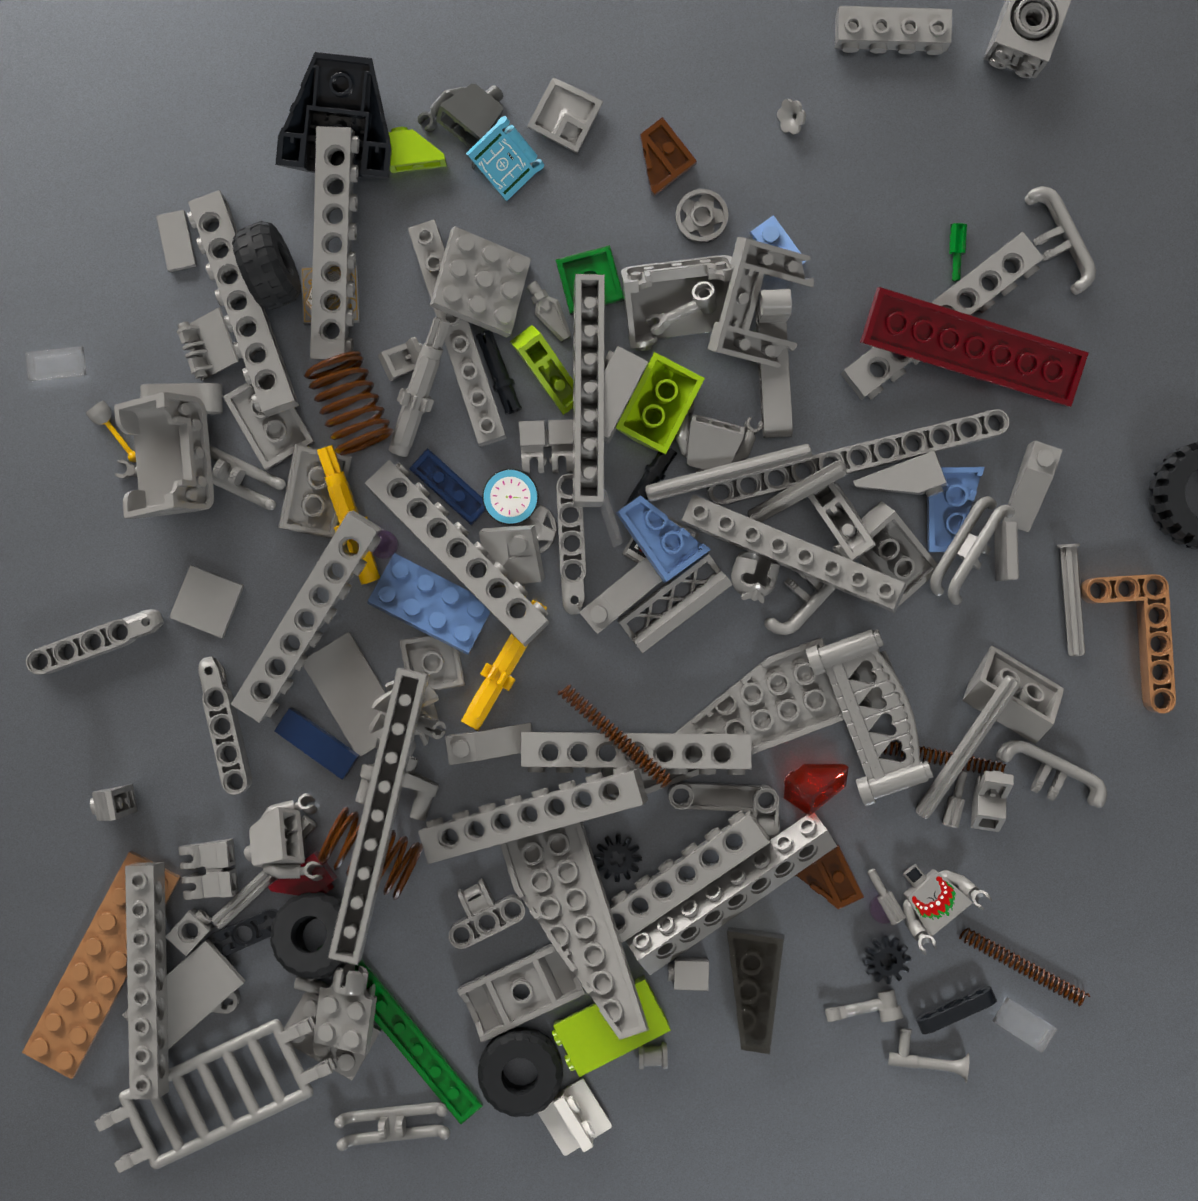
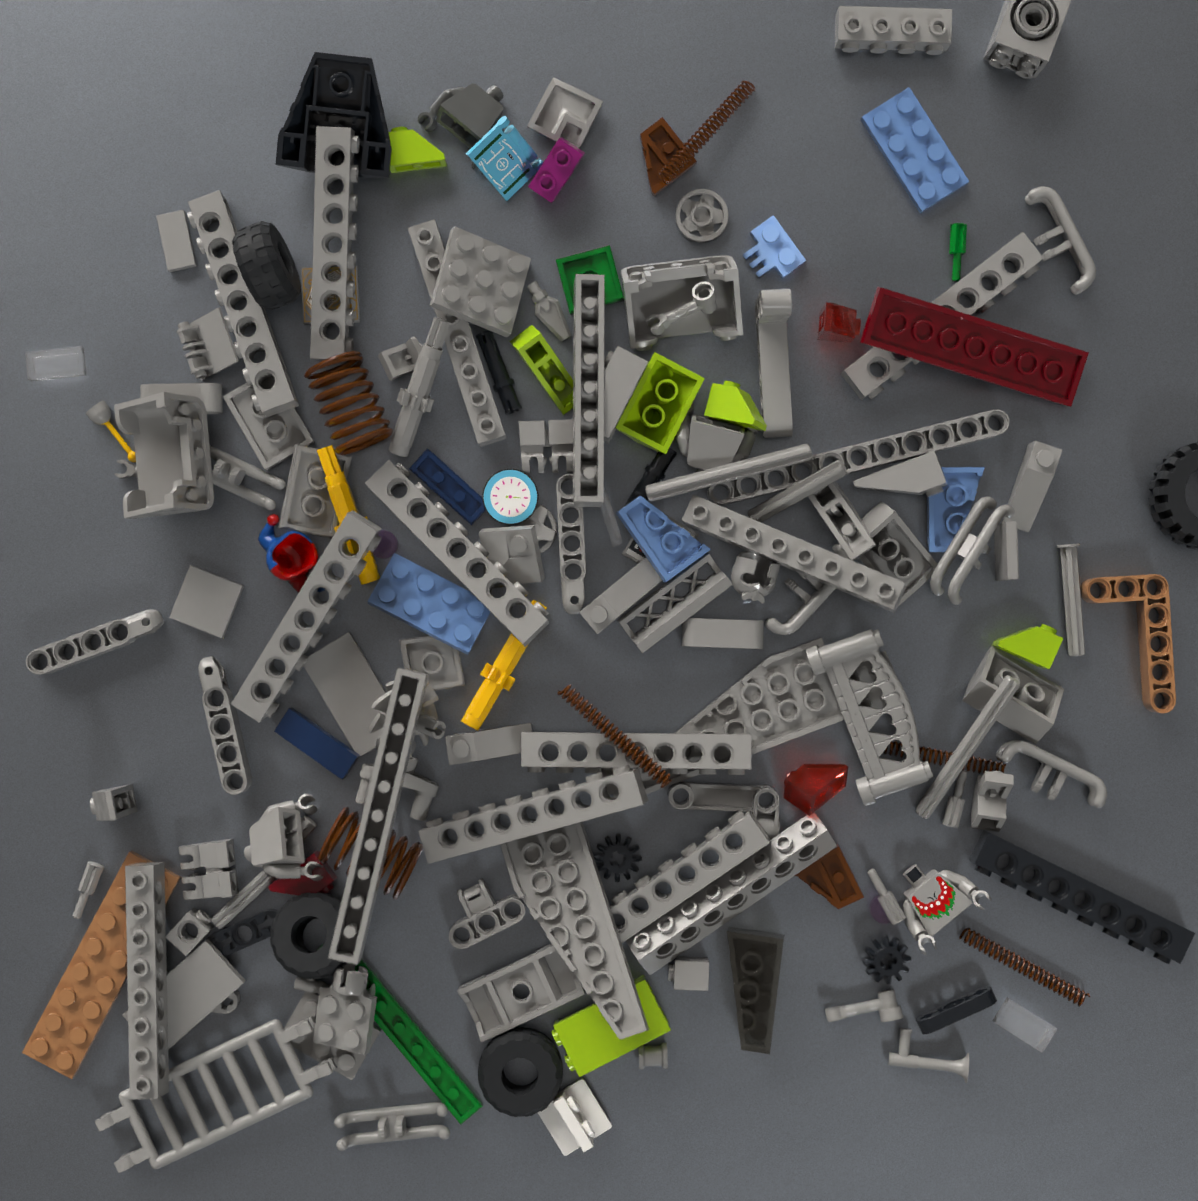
(87, 886): none -> light grey axle
(288, 555): none -> red piece
(556, 169): none -> magenta brick
(697, 144): none -> reddish brown piece
(722, 633): none -> light grey beam
(733, 406): none -> lime slope
(750, 263): light grey wedge -> none
(791, 116): light grey plant -> none
(838, 323): none -> clear red slope
(914, 150): none -> medium blue plate
(1032, 645): none -> lime slope
(1174, 938): none -> black brick

